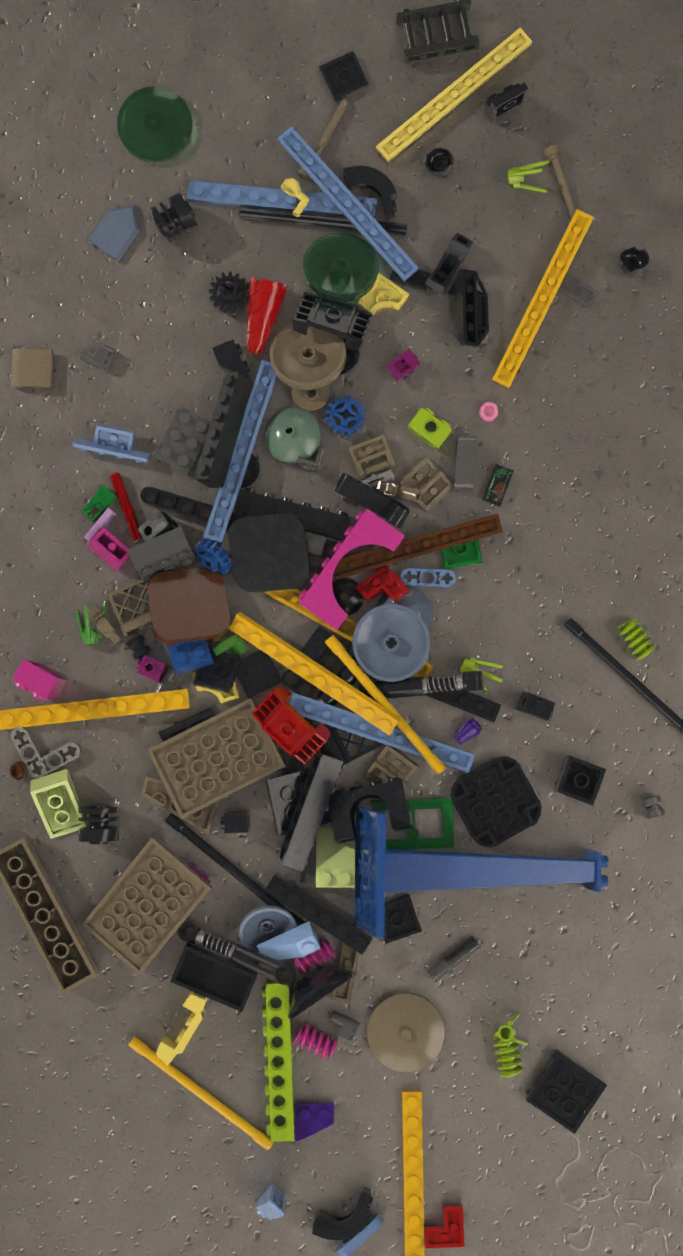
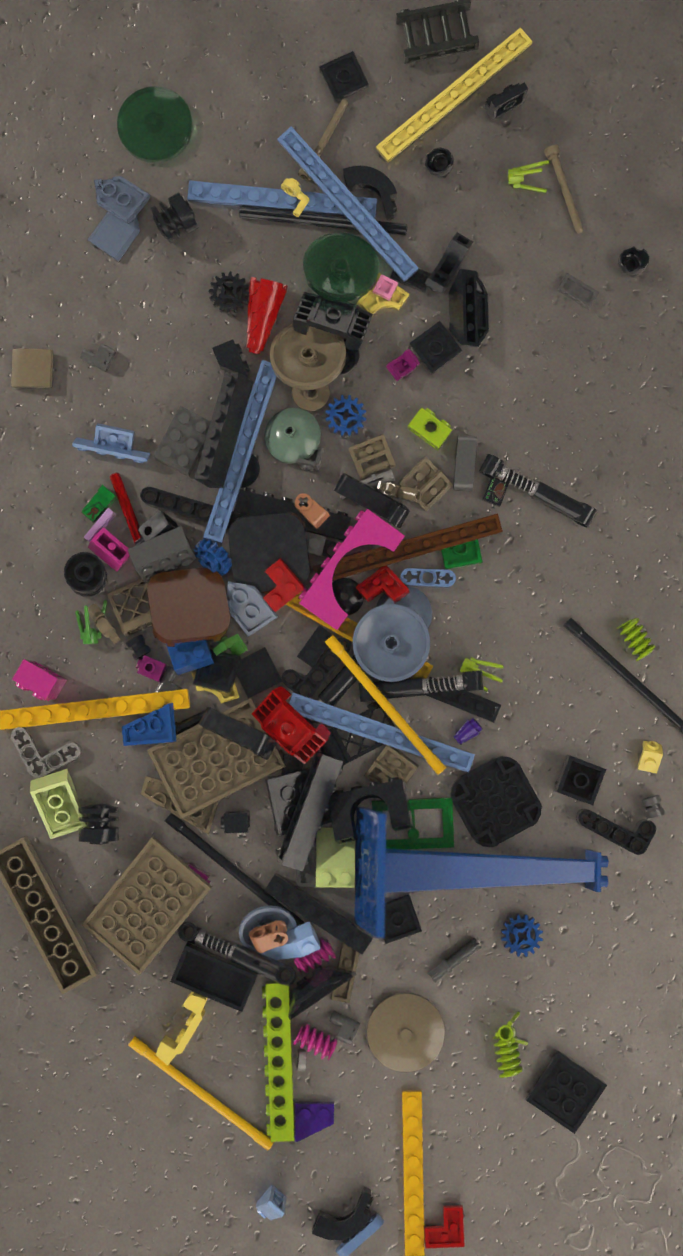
(18, 770): reddish brown plate -> none
(80, 564): none -> black wheel
(120, 197): none -> sand blue tile
(152, 728): none -> blue wing
(238, 732): none -> black beam
(248, 607): none -> sand blue tile
(267, 937): none -> nougat piece
(287, 585): none -> red plate
(302, 1061): none -> light grey tile
(313, 513): none -> nougat piece
(314, 673): yellow plate -> none
(385, 287): none -> bright pink tile
(435, 347): none -> black plate
(488, 411): bright pink tile -> none
(516, 943): none -> blue gear
(536, 706): black torso -> none
(542, 298): yellow plate -> none
(578, 511): none -> black piece
(612, 829): none -> black beam
(650, 756): none -> light yellow bracket

